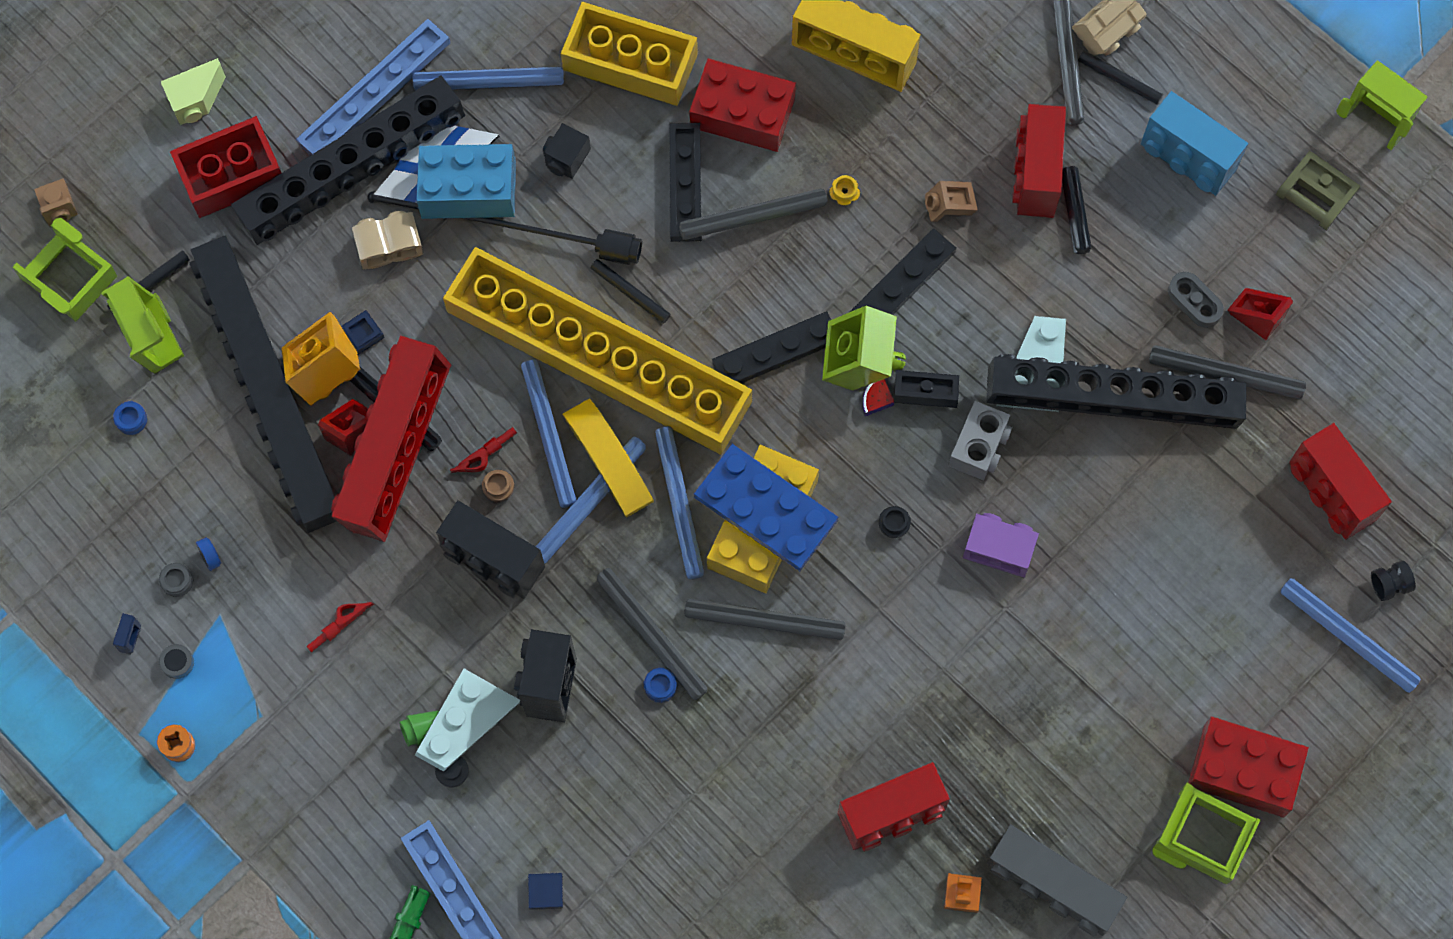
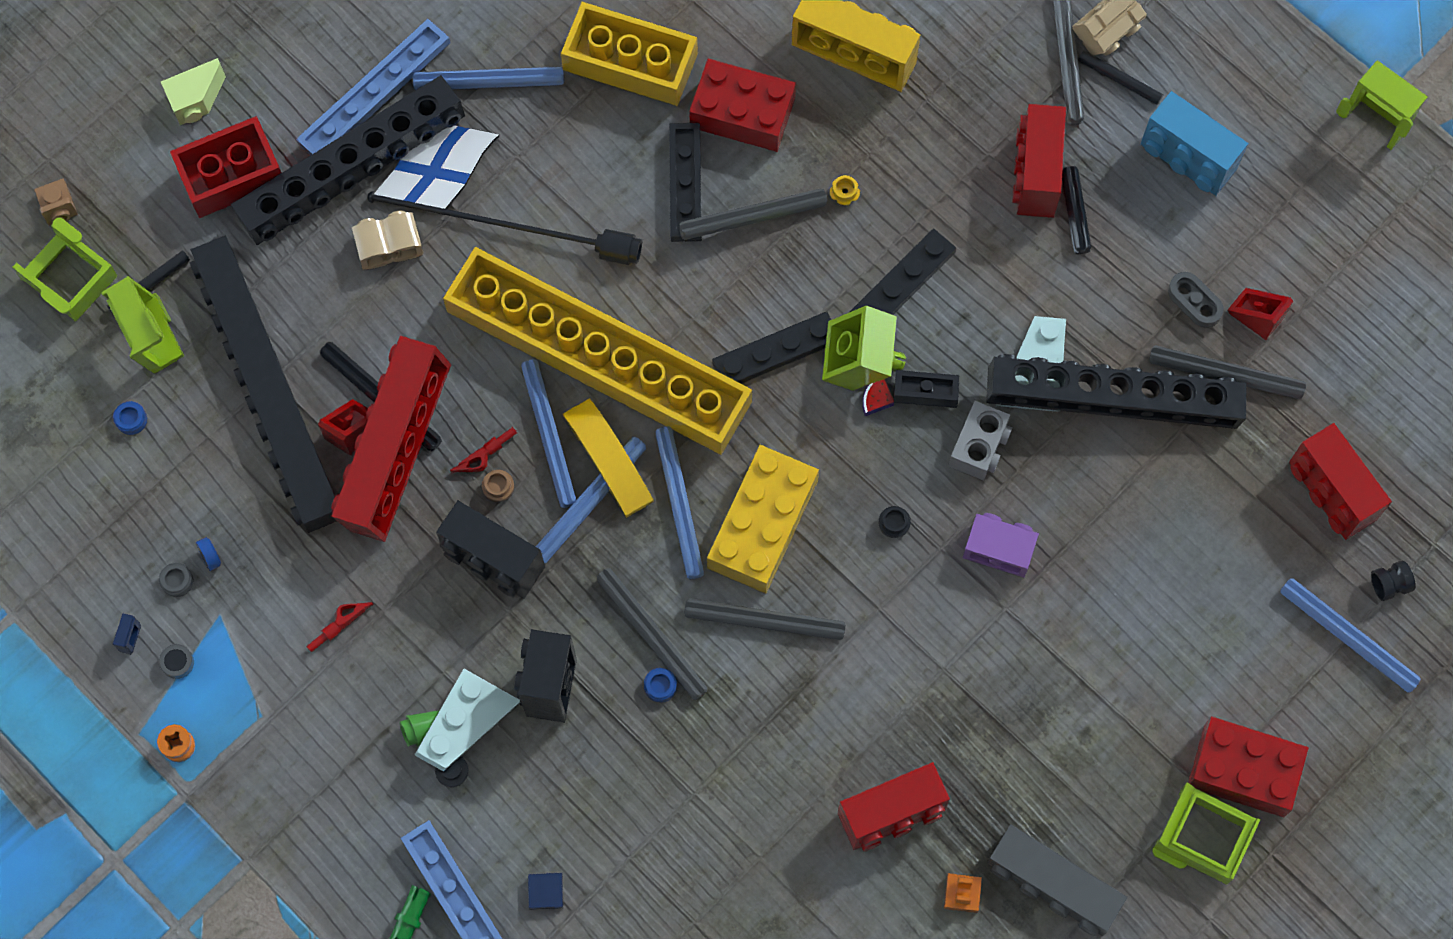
(319, 359): light orange slope -> none
(362, 332): dark blue tile -> none
(466, 181): dark azure brick -> none
(566, 151): black brick -> none
(630, 291): black bar -> none
(766, 507): blue plate -> none
(950, 199): medium nougat bracket -> none
(1323, 182): olive plate -> none

